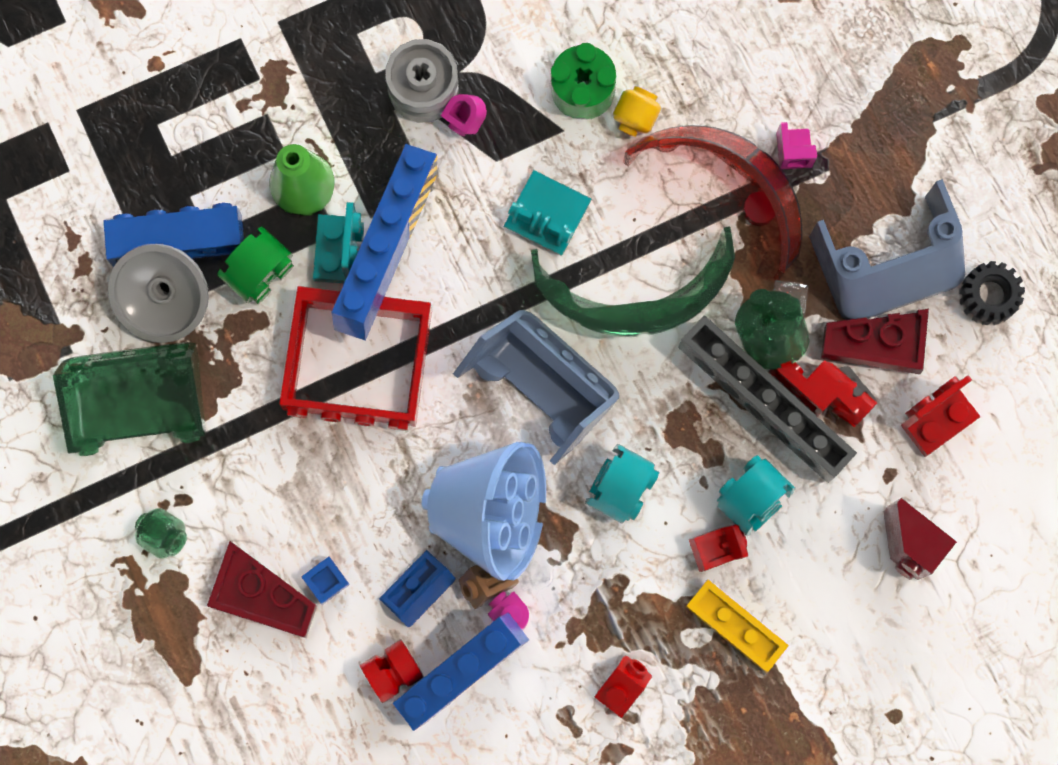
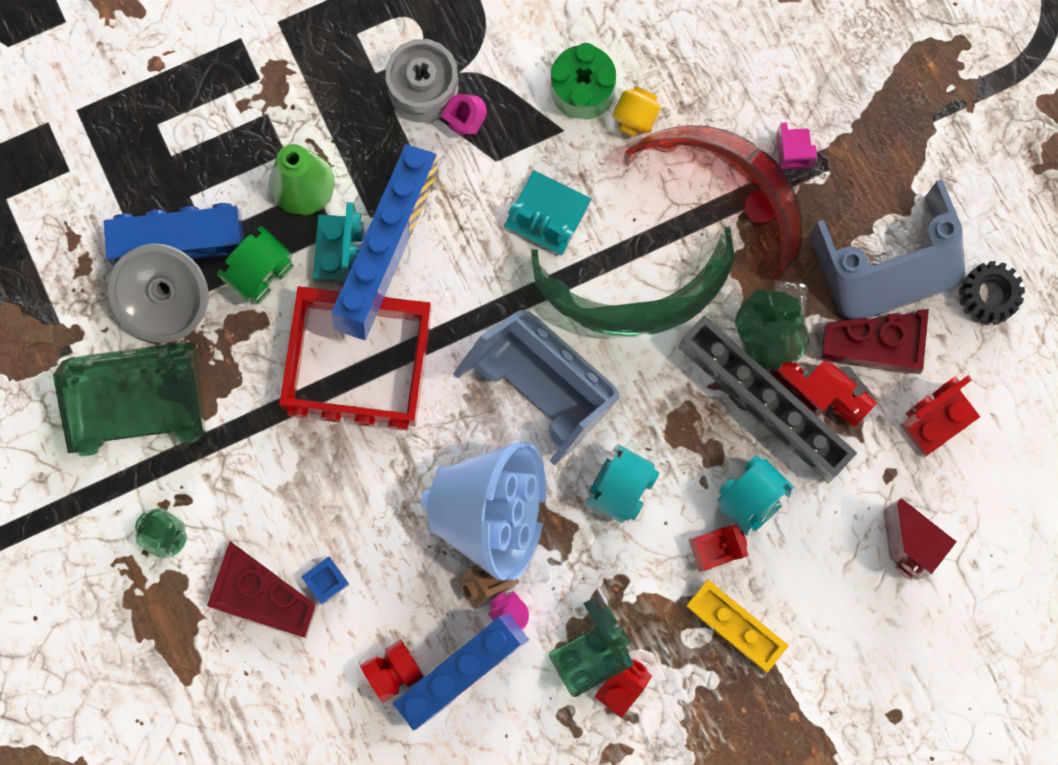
(418, 588): blue slope -> none
(593, 654): none -> clear green bracket

